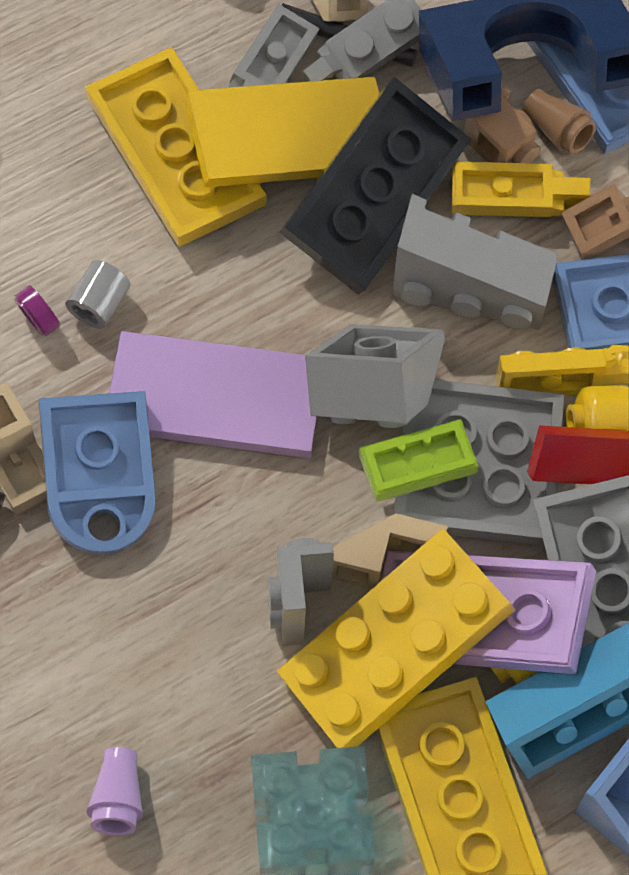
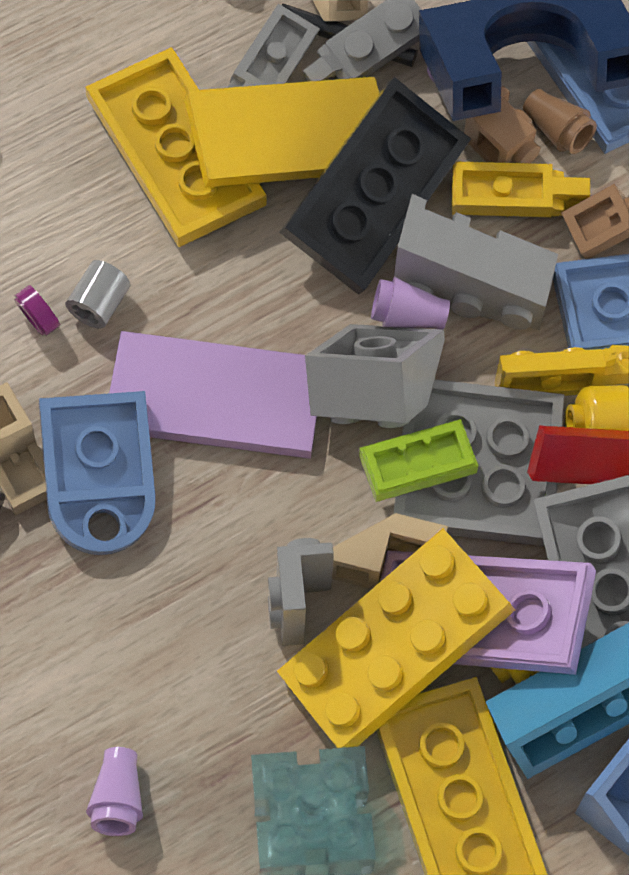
(406, 306): none -> lavender cone

